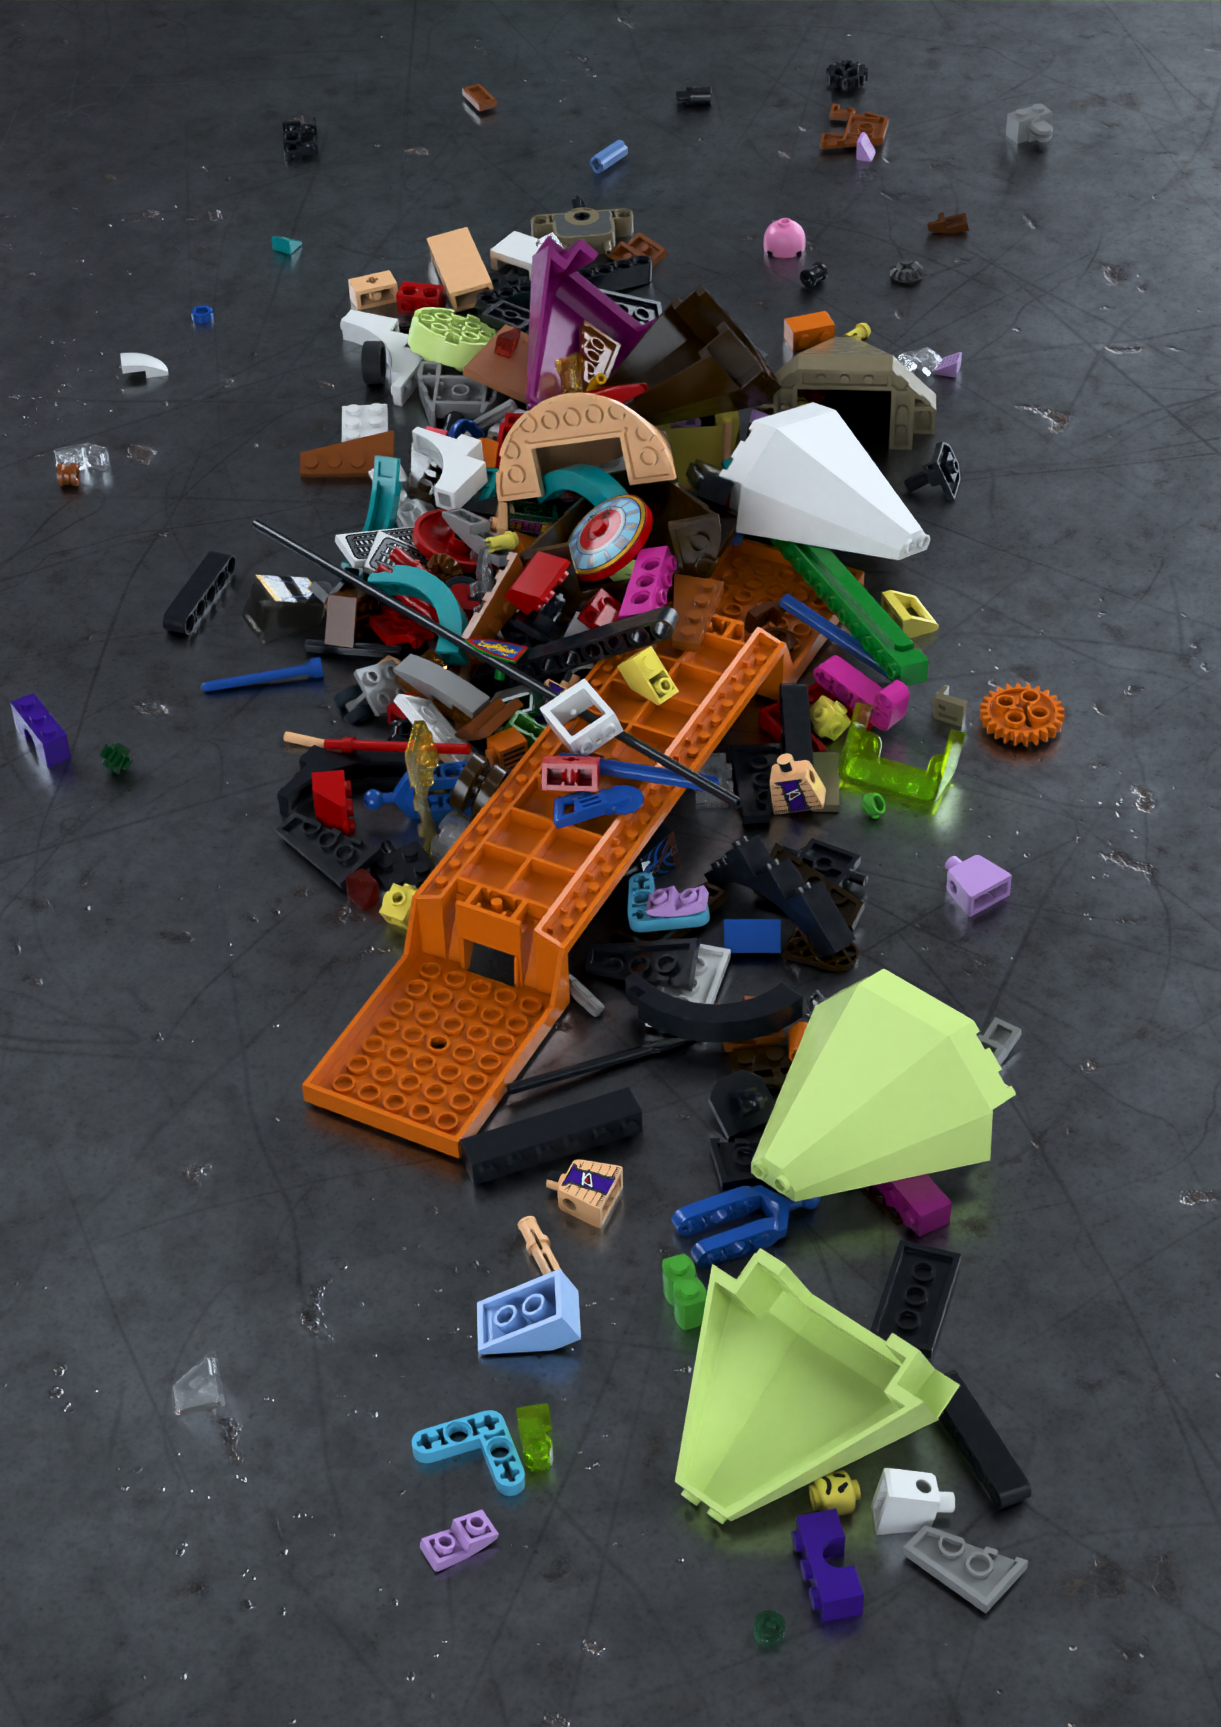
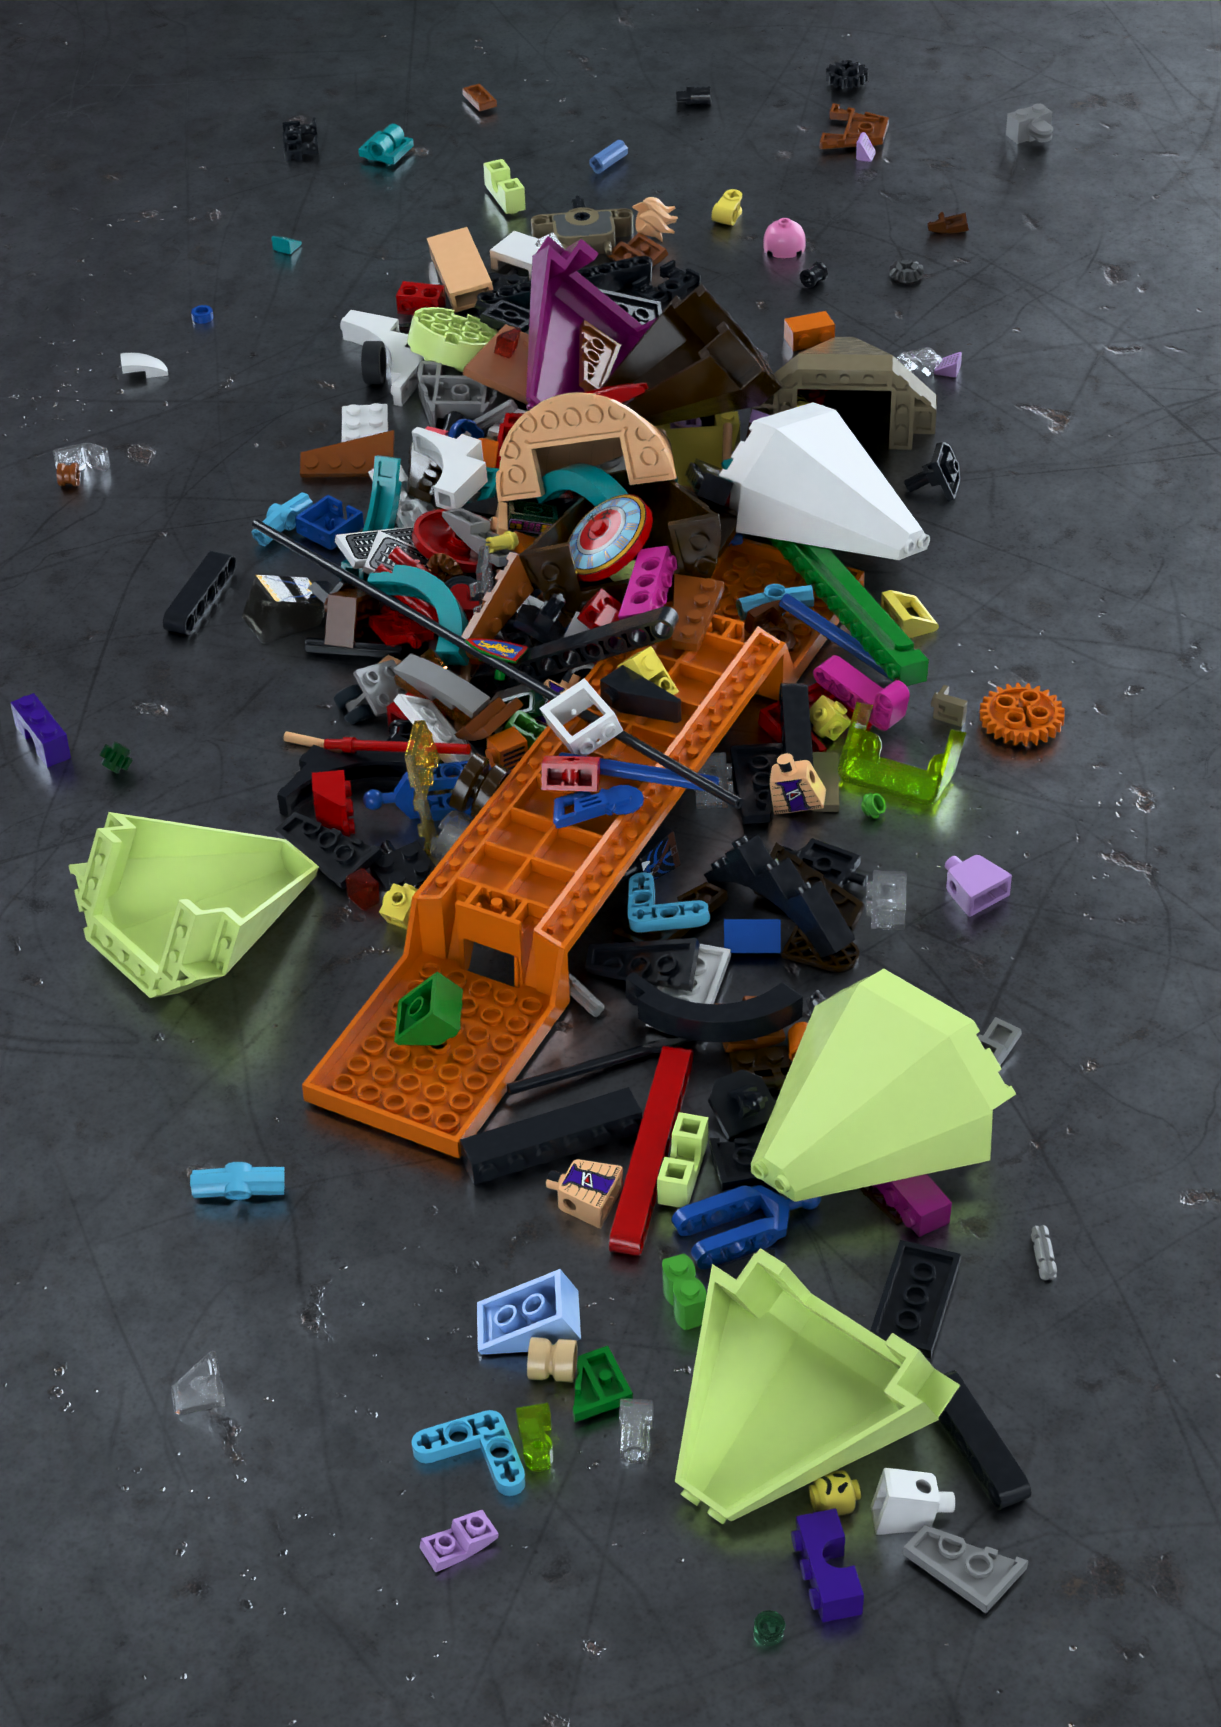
(183, 898): none -> yellowish green piece
(237, 1181): none -> medium azure piece
(283, 516): none -> medium azure piece
(312, 668): blue piece -> none
(323, 514): none -> blue piece
(373, 290): light nougat brick -> none
(387, 145): none -> teal plate
(429, 1012): none -> green slope
(506, 191): none -> yellowish green arch
(531, 1234): light nougat pin -> none
(537, 581): red slope -> none
(551, 1359): none -> tan wheel
(570, 371): clear yellow piece -> none
(596, 382): yellow arm -> none
(598, 1384): none -> green wing
(636, 1421): none -> clear piece
(638, 696): none -> black slope
(651, 1147): none -> red beam
(653, 218): none -> light nougat hair
(670, 903): lavender slope -> none
(677, 283): none -> black piece
(681, 1169): none -> yellowish green arch
(728, 207): none -> light yellow piece
(773, 593): none -> medium azure piece
(860, 332): light yellow pin -> none
(888, 900): none -> clear brick
(1044, 1252): none -> light grey axle

